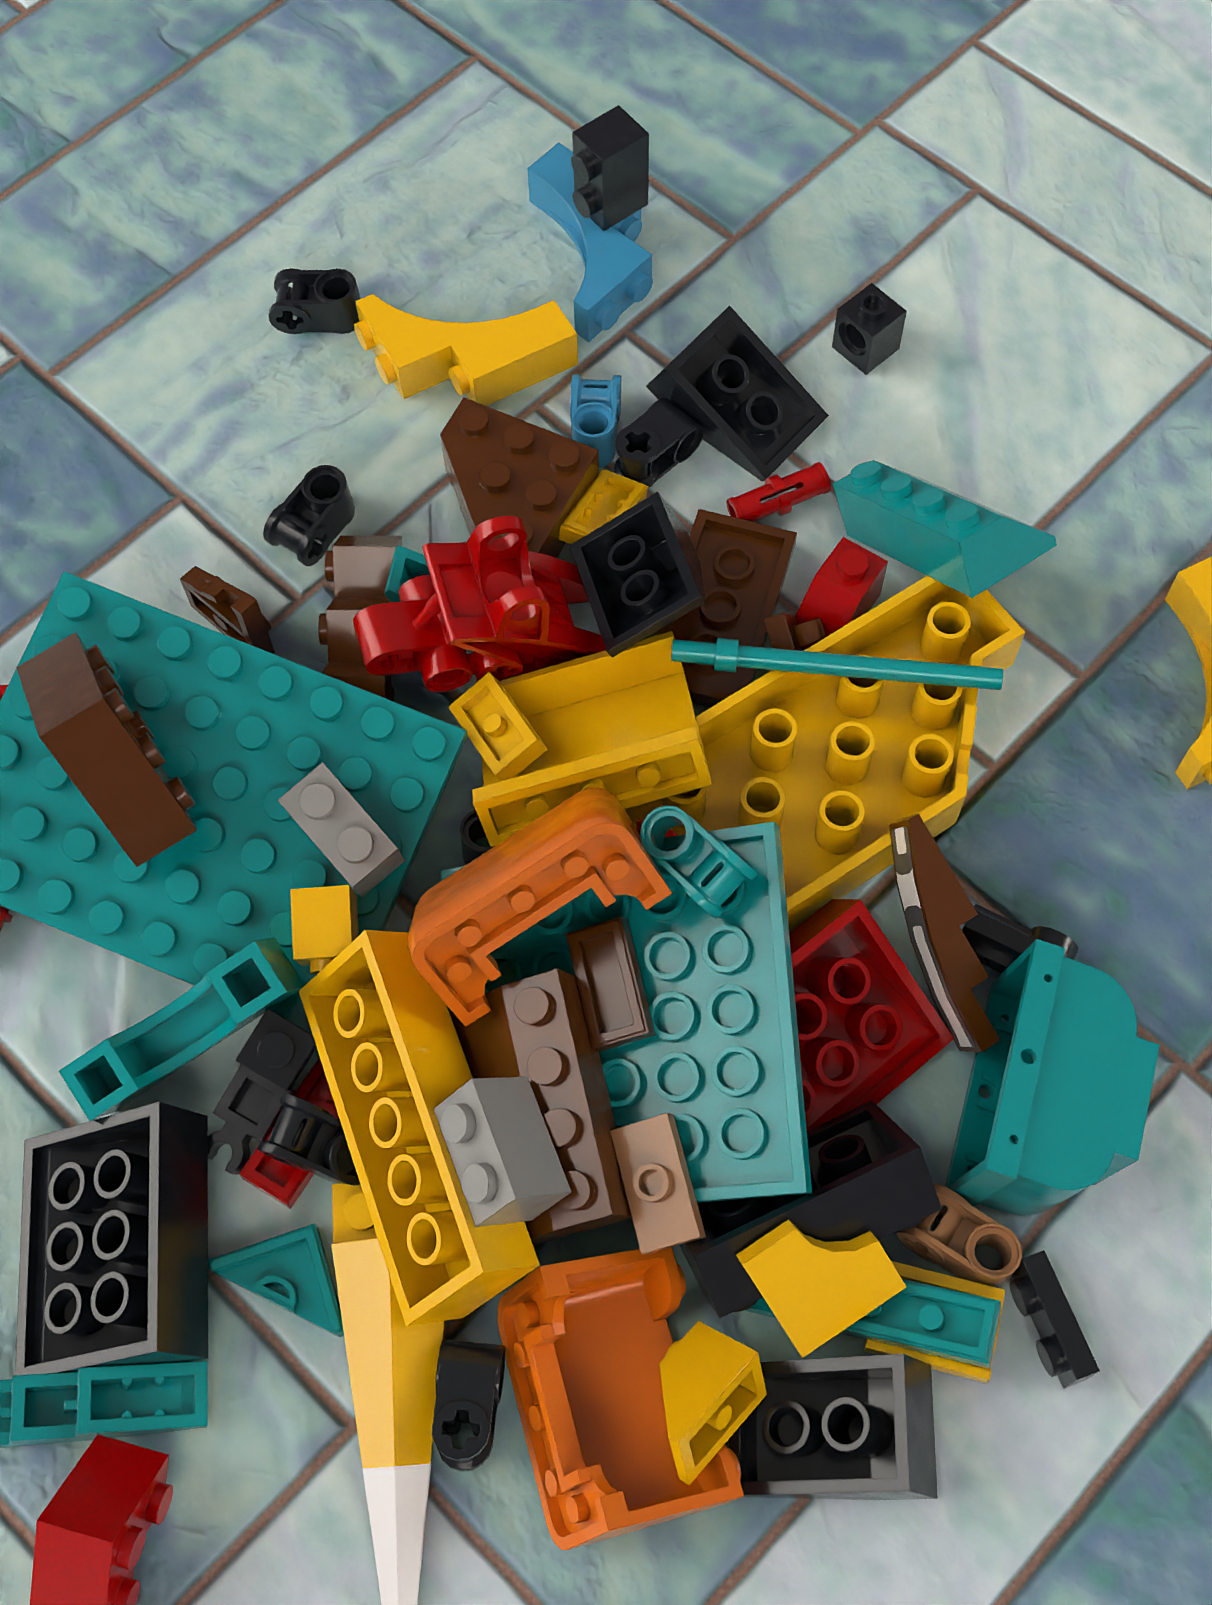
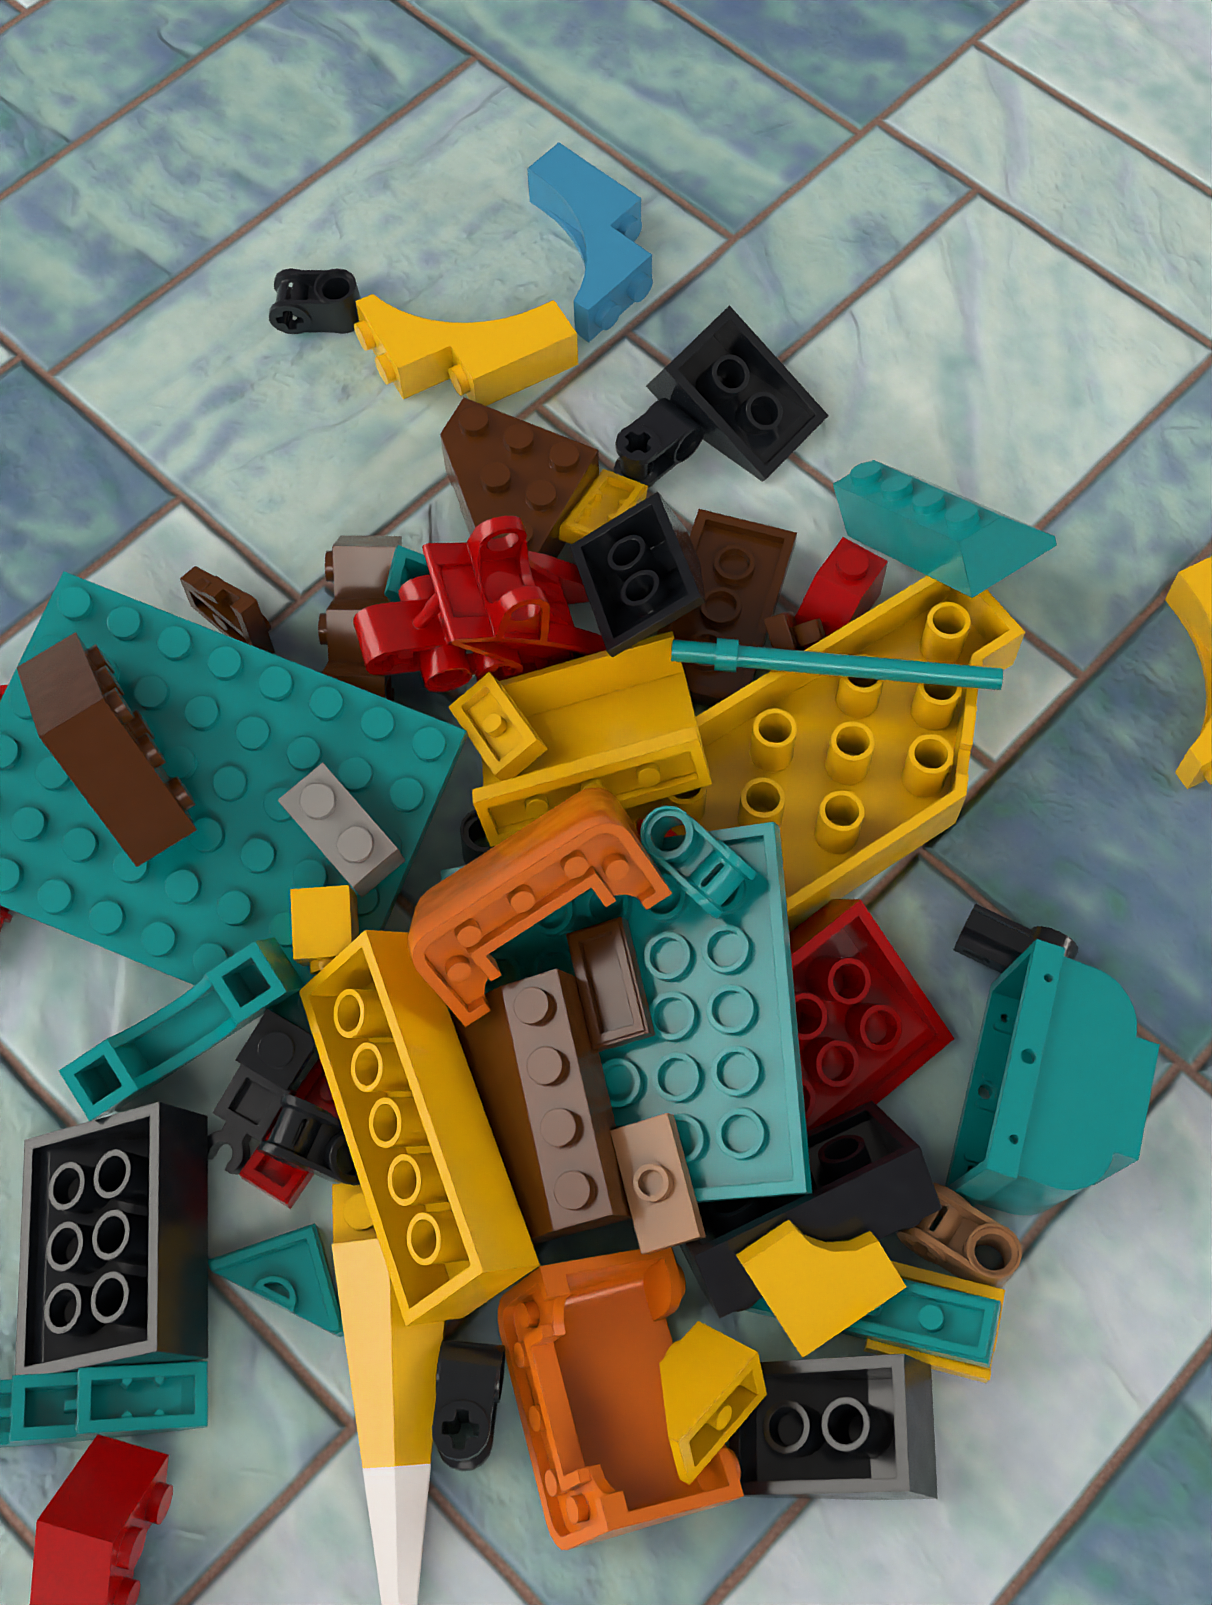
(308, 522): black piece -> none
(501, 1150): light grey brick -> none
(595, 414): dark azure piece -> none
(610, 168): black brick -> none
(808, 484): red pin -> none
(868, 328): black brick -> none
(933, 912): reddish brown slope -> none
(1062, 1341): black plate -> none

